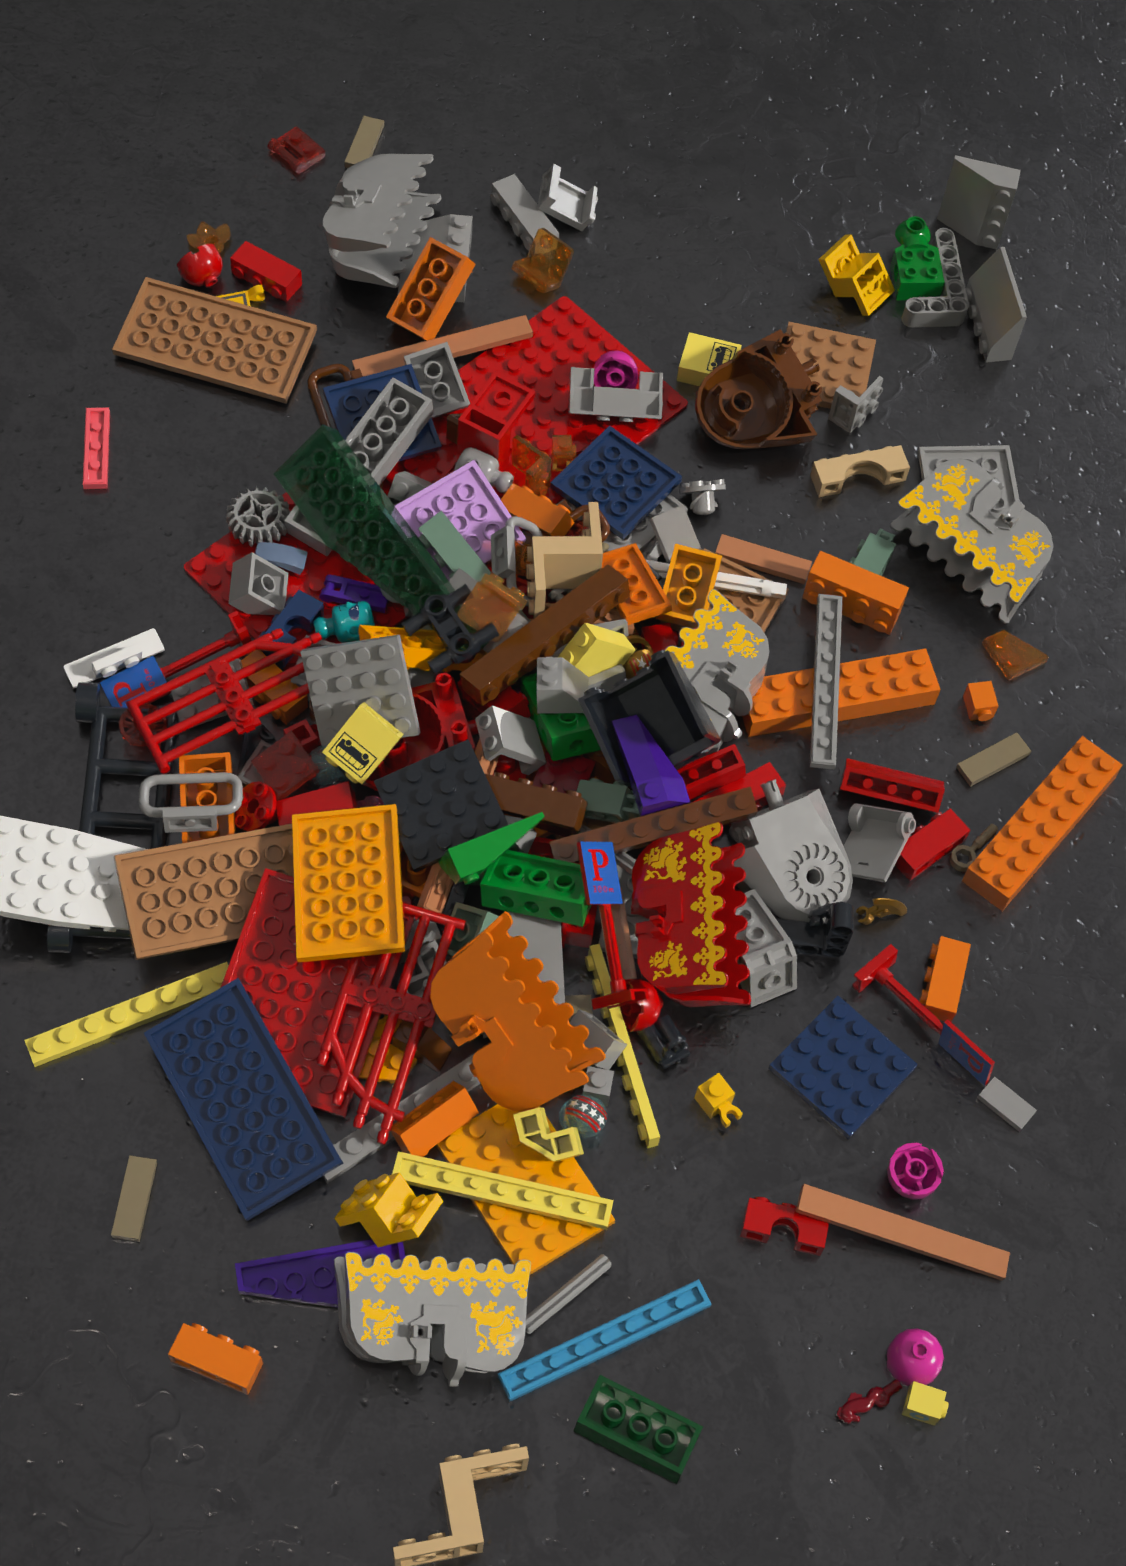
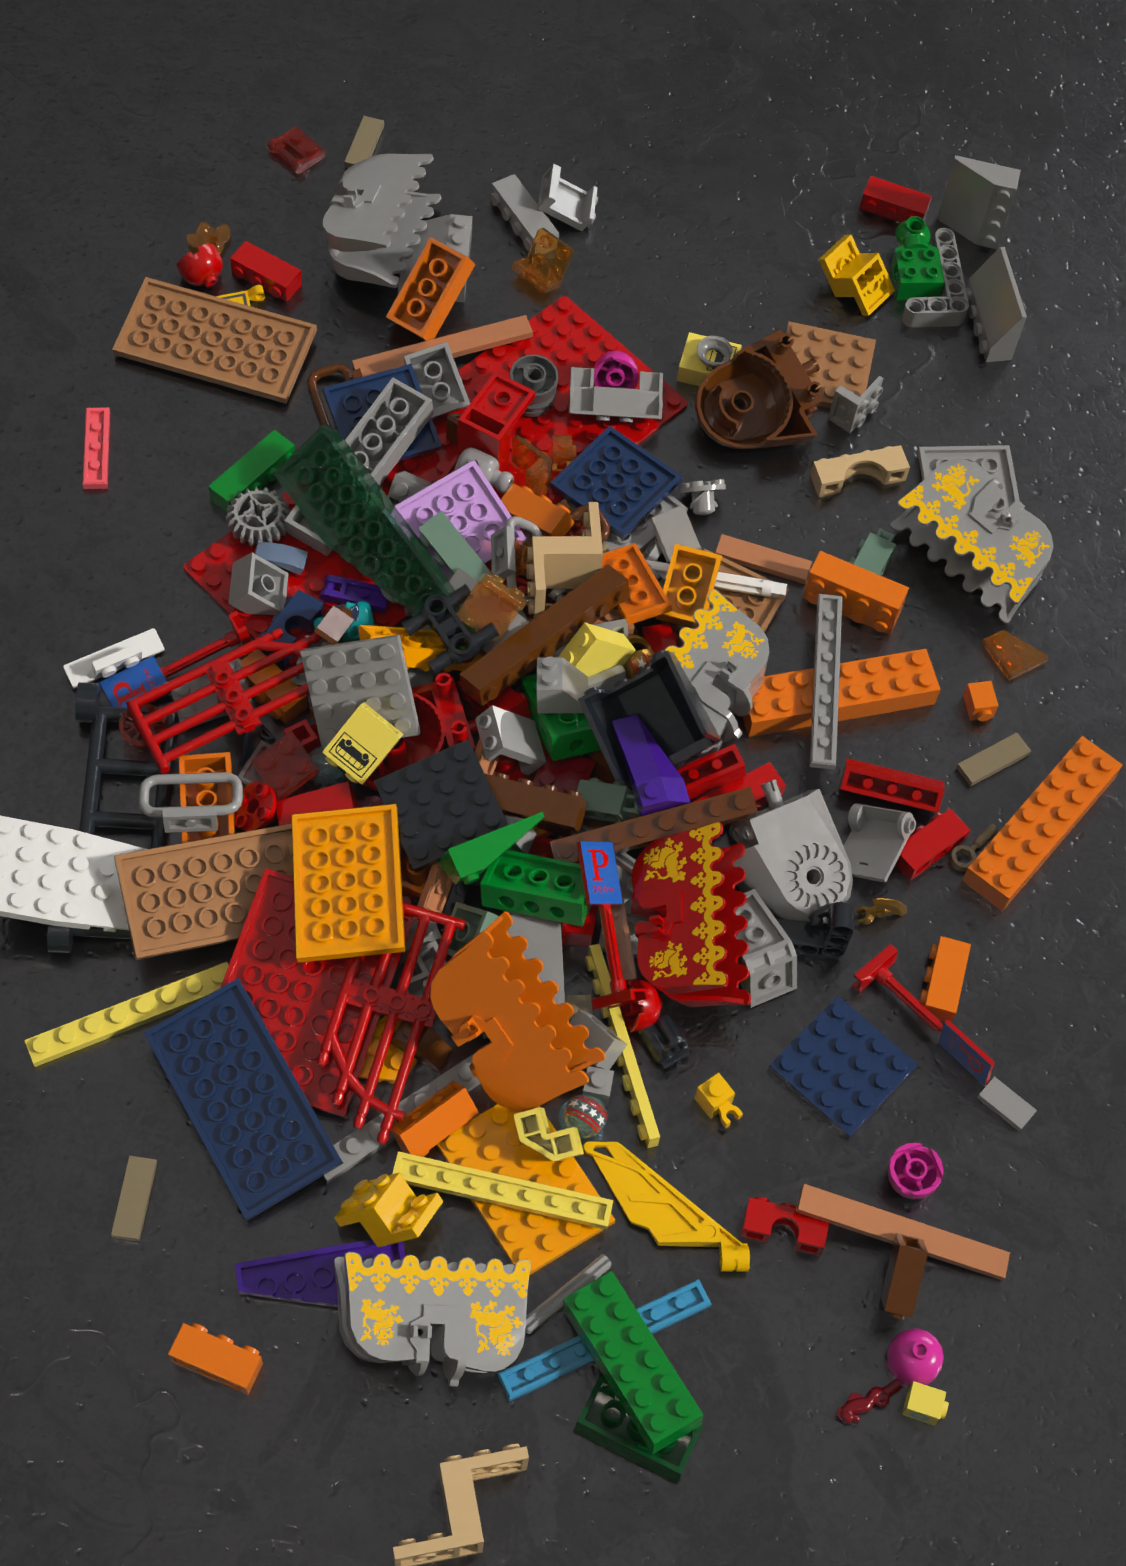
(252, 469): none -> green brick
(335, 624): none -> slope
(539, 375): none -> dark grey wheel
(632, 1362): none -> green brick
(662, 1209): none -> yellow wing
(714, 343): none -> light grey piece
(894, 200): none -> red brick
(903, 1276): none -> reddish brown brick

